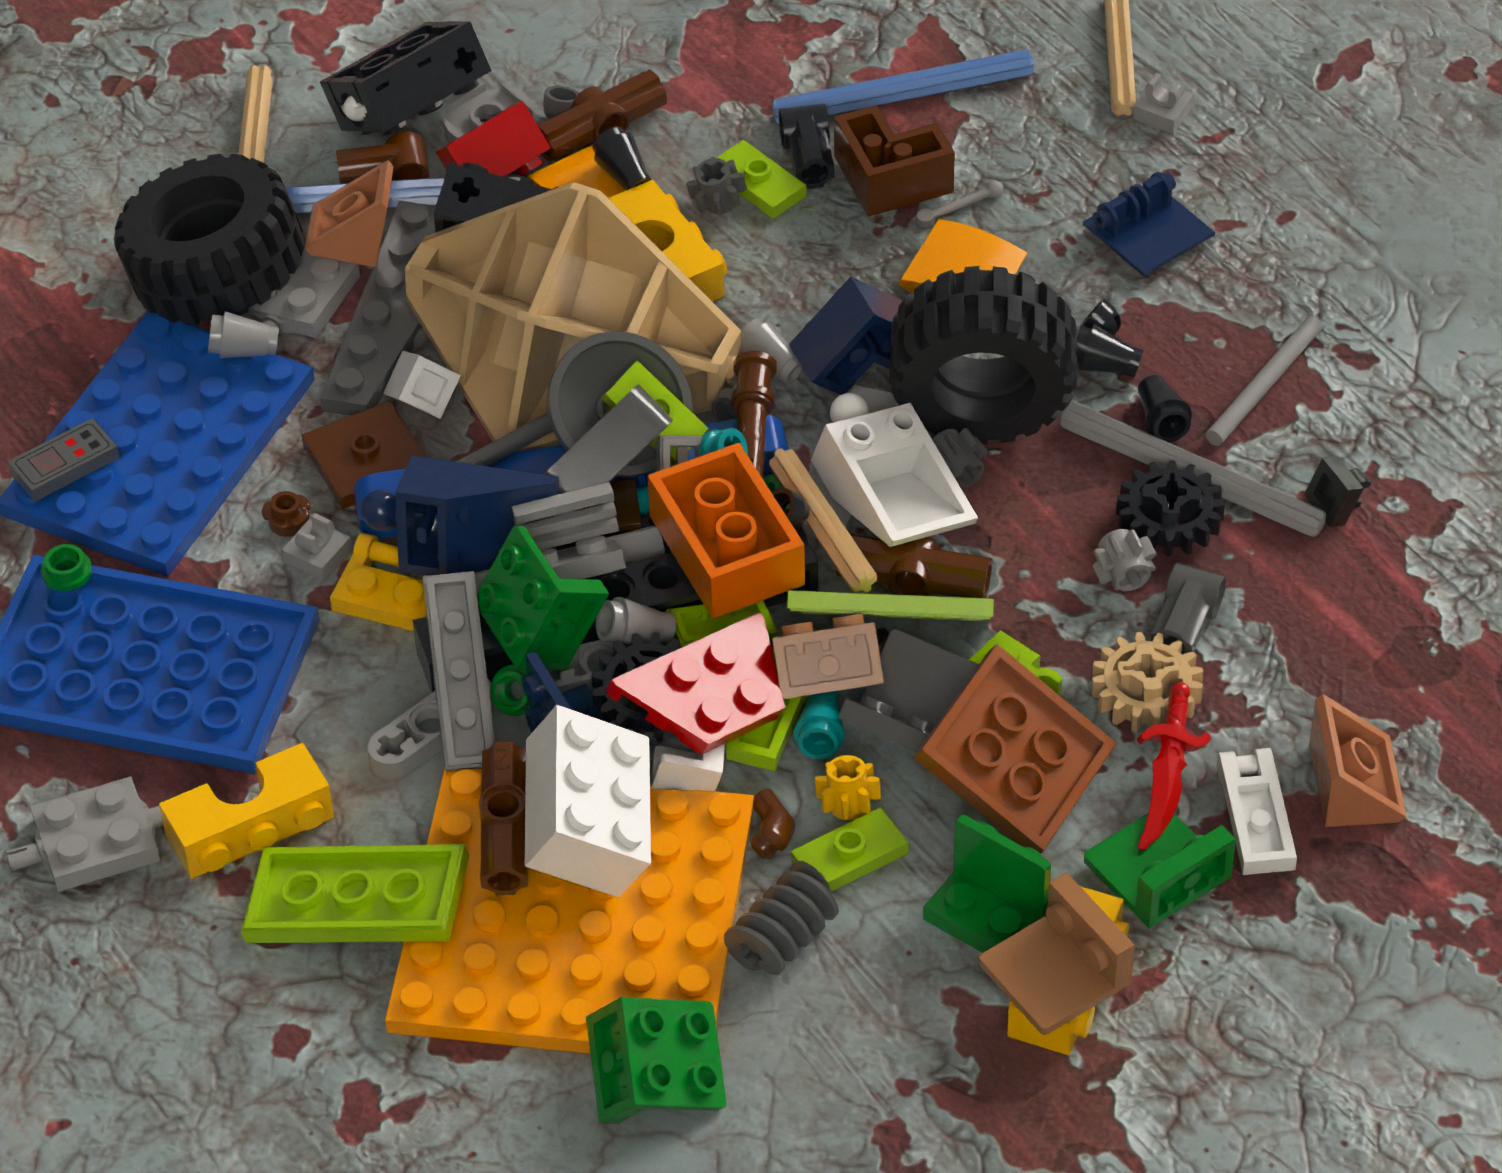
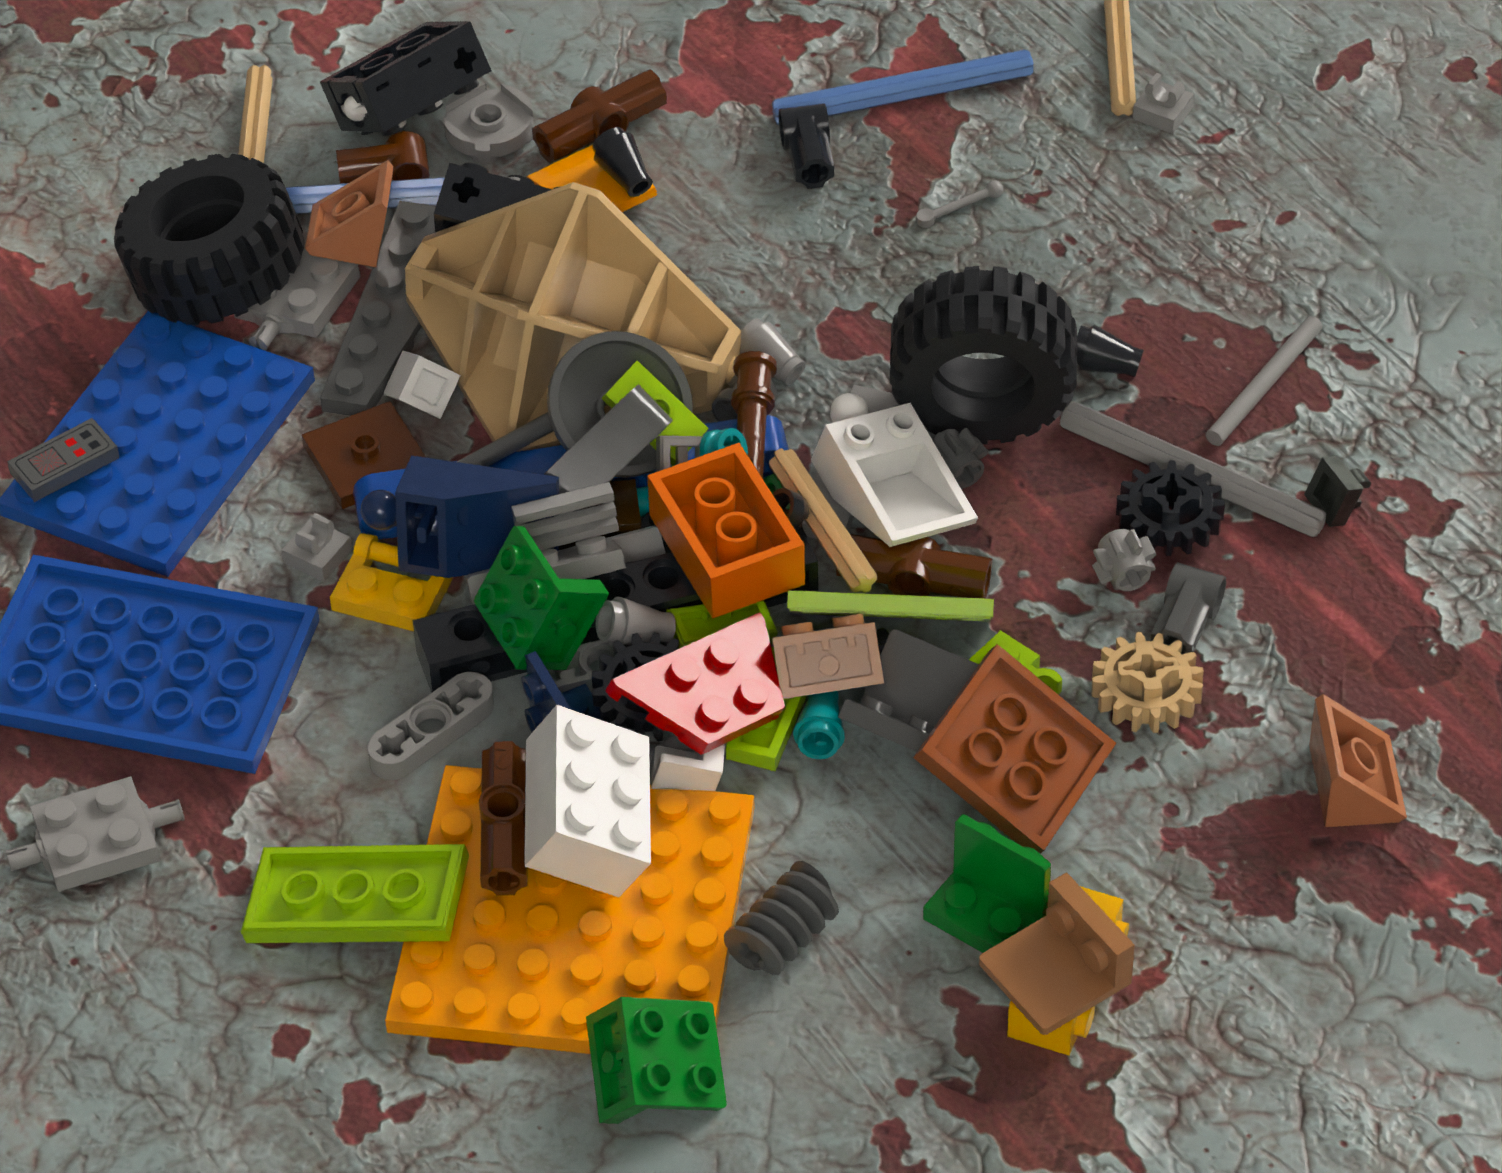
(66, 568): green plate -> none
(214, 833): yellow arch -> none
(241, 337): light grey cone -> none
(286, 513): reddish brown plate -> none
(458, 669): light grey tile -> none
(500, 144): red brick -> none
(502, 694): green plate -> none
(558, 100): dark grey hinge -> none
(677, 238): yellow arch -> none
(716, 186): dark grey gear -> none
(767, 183): lime plate -> none
(776, 825): reddish brown arm -> none
(847, 336): dark blue brick -> none
(848, 787): yellow gear -> none
(854, 849): lime plate -> none
(889, 167): reddish brown brick -> none
(956, 247): light orange slope -> none
(1104, 316): black hinge -> none
(1148, 224): dark blue hinge -> none
(1163, 409): black cone -> none
(1165, 874): green bracket -> none
(1169, 762): red piece -> none
(1257, 812): white plate -> none

